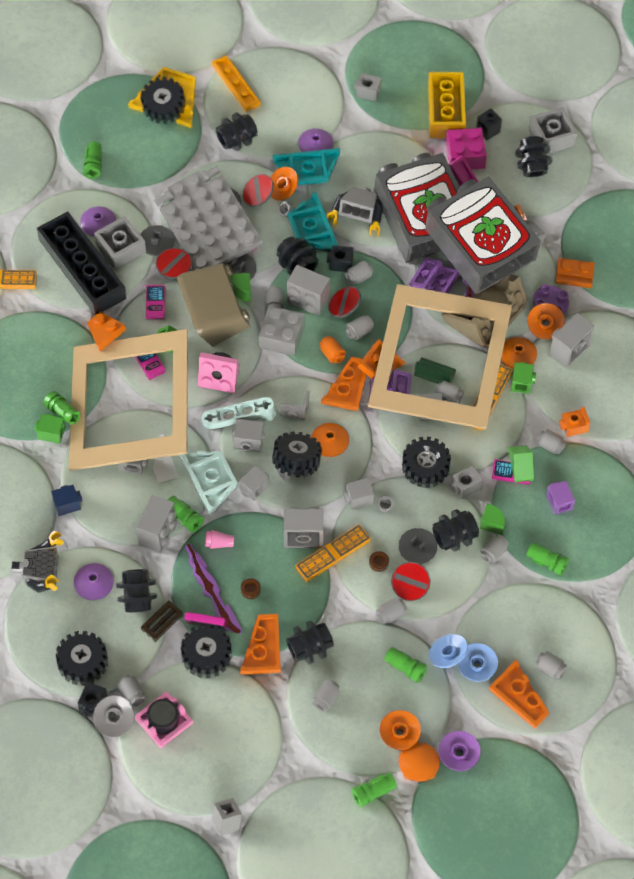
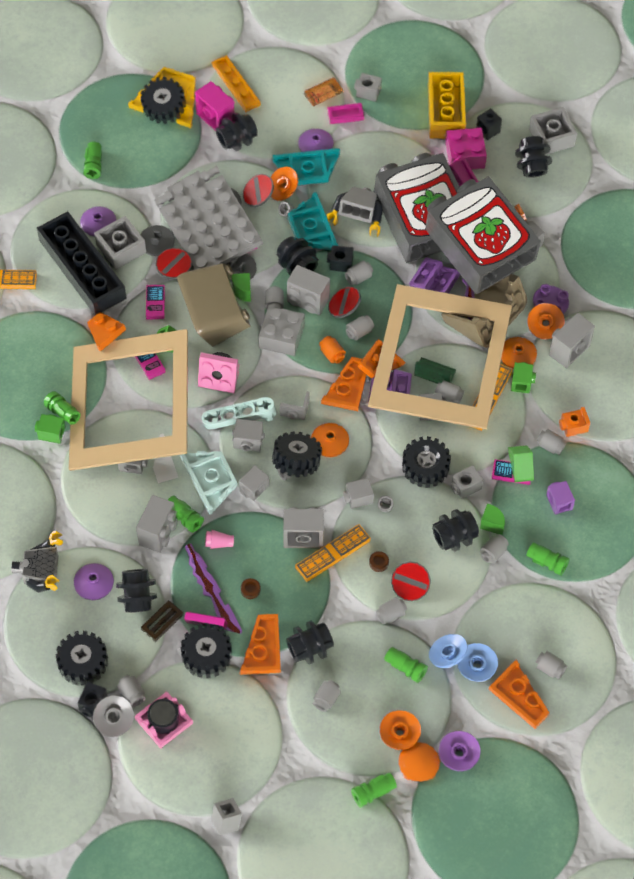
(66, 499): dark blue brick -> none
(213, 104): none -> dark pink brick
(323, 91): none -> clear orange tile
(345, 113): none -> dark pink tile
(418, 545): dark grey piece -> none
(574, 273): orange plate -> none

